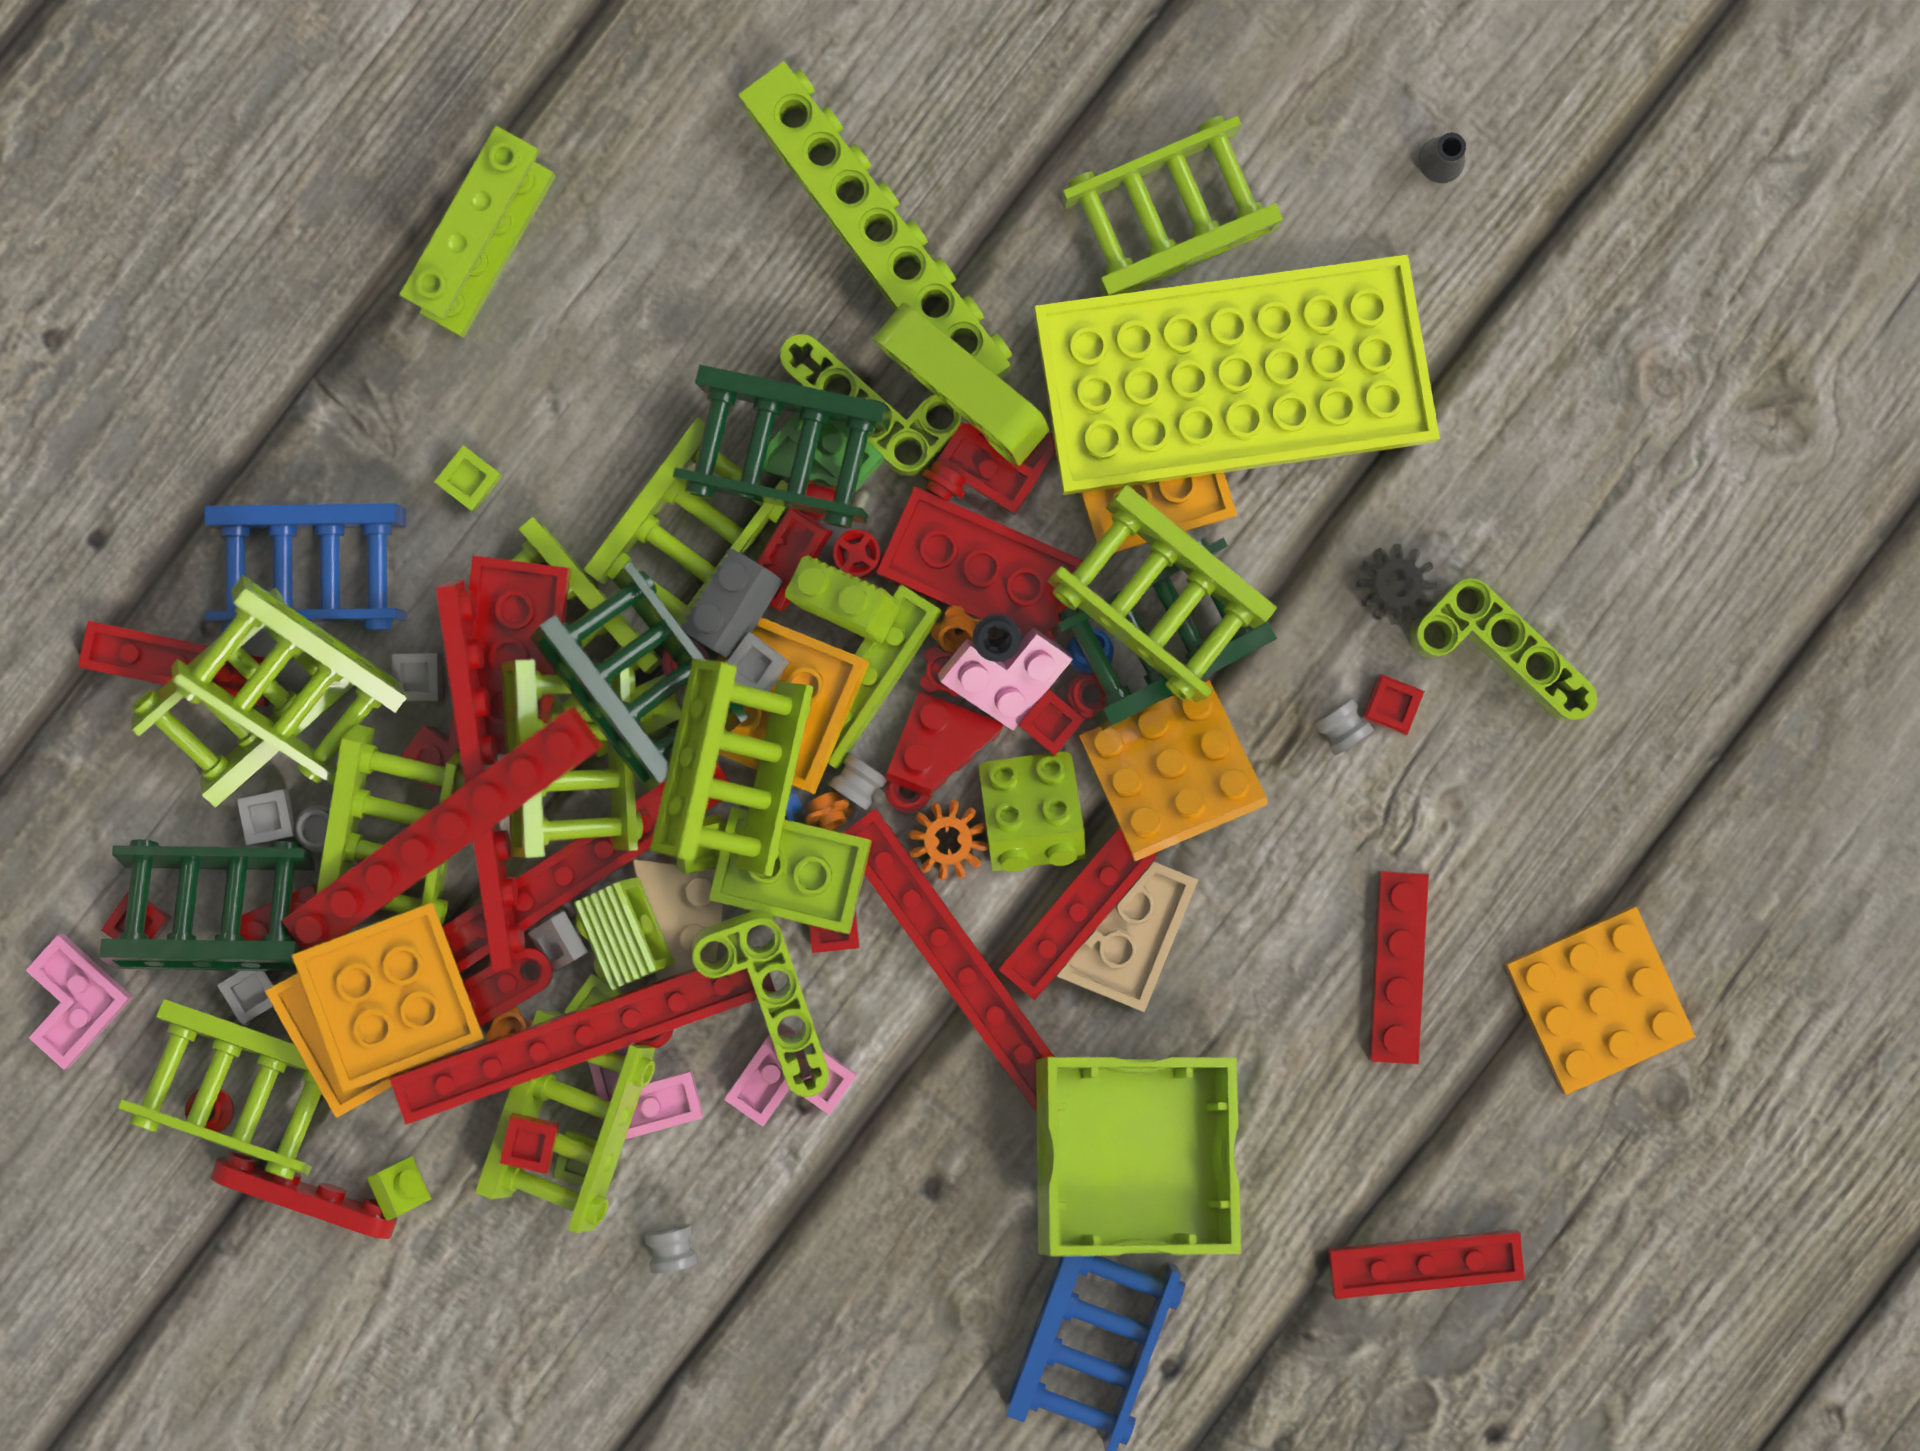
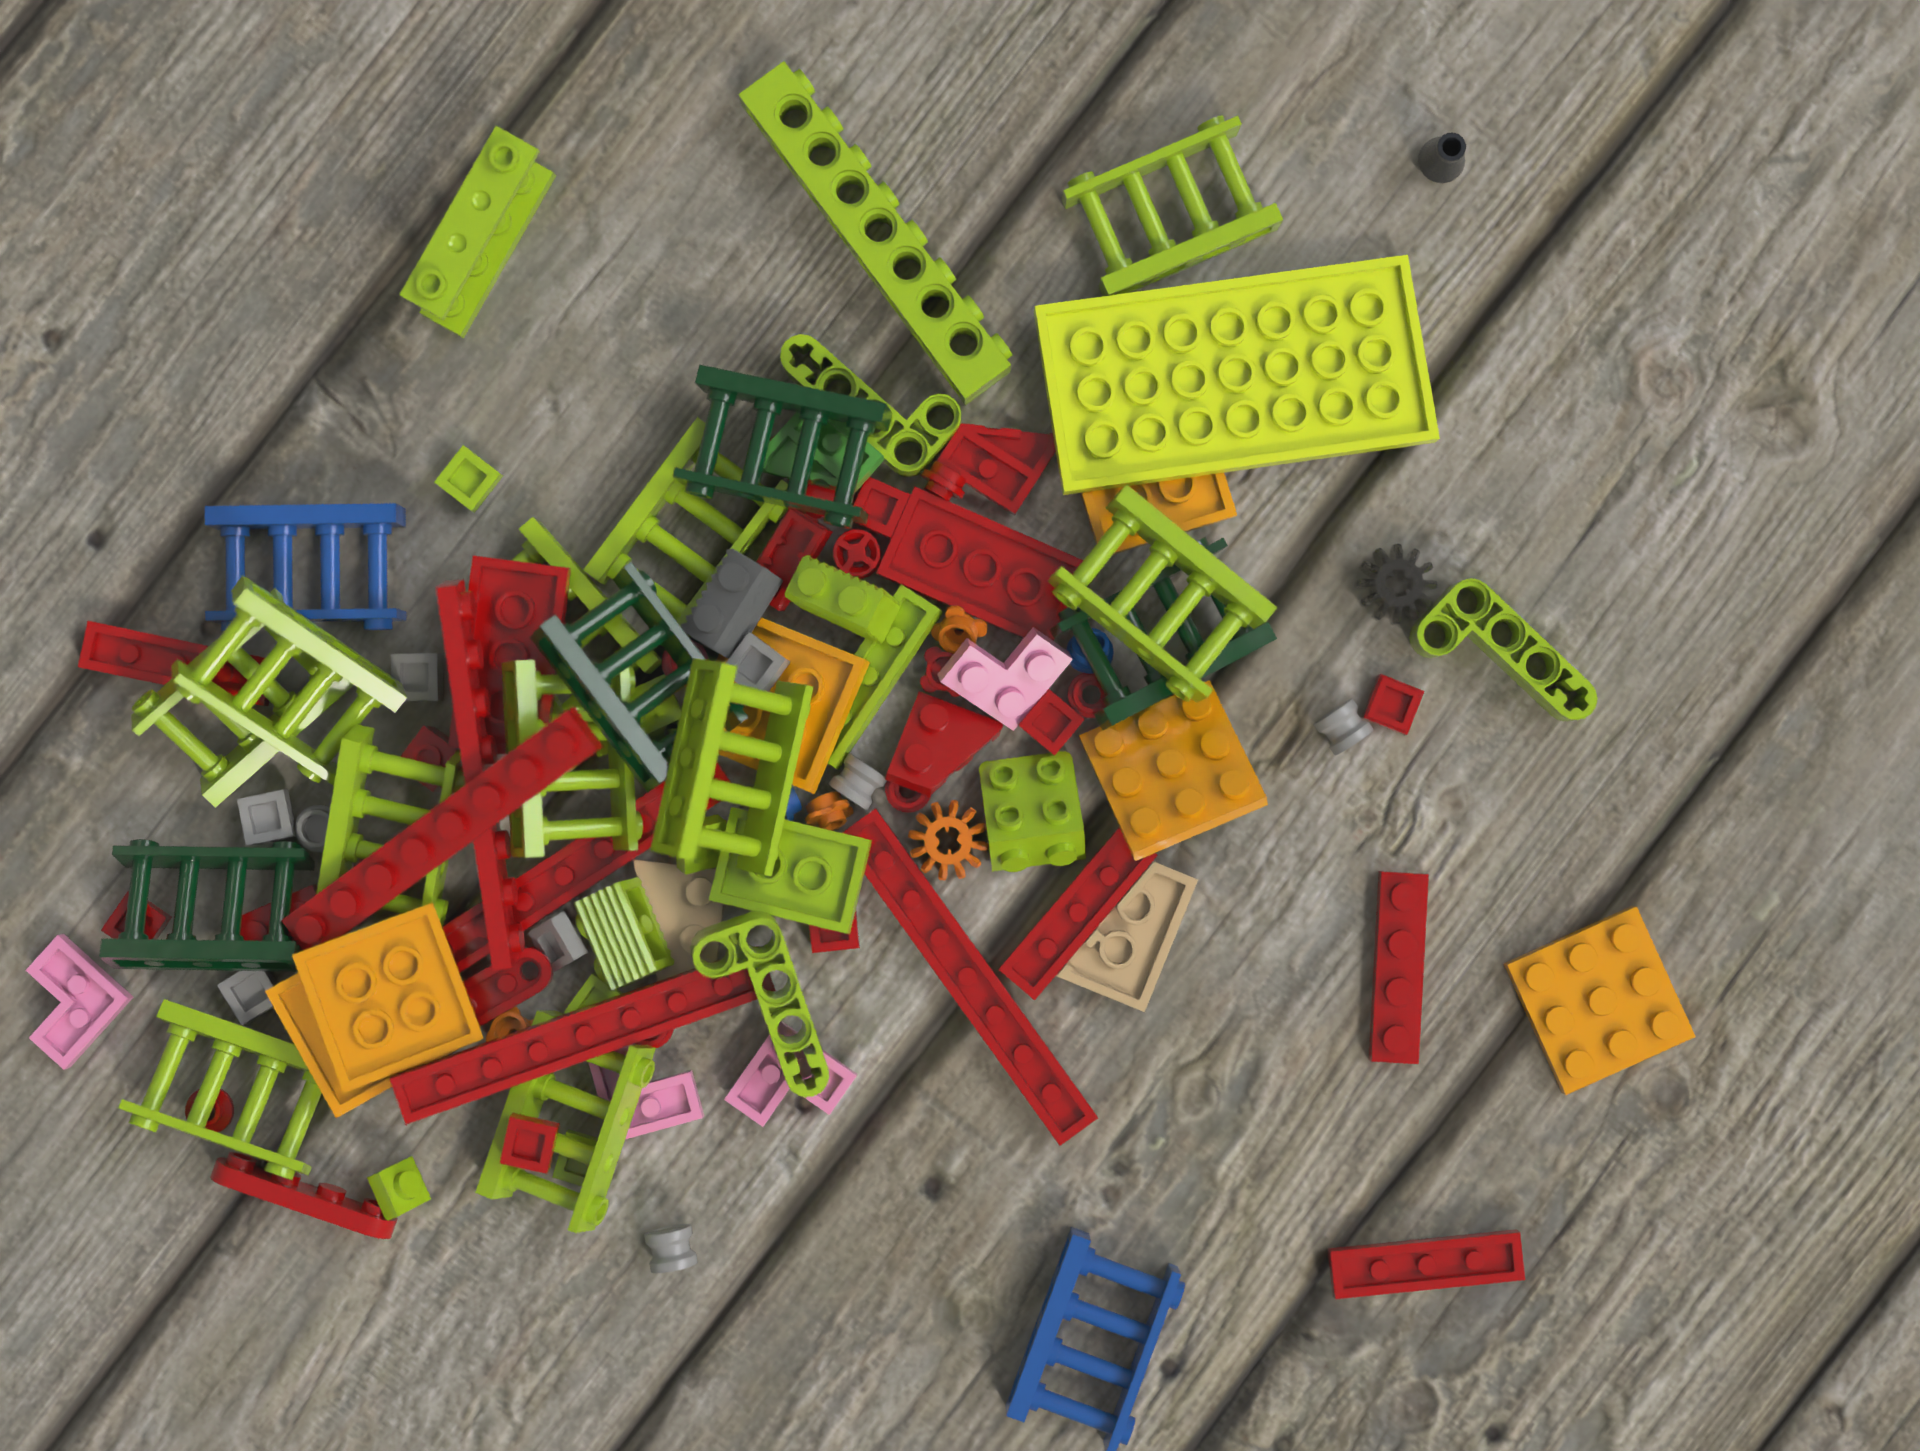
(883, 505): none -> red plate
(962, 383): lime beam -> none
(1001, 648): black cone -> none
(1137, 1156): lime tile -> none

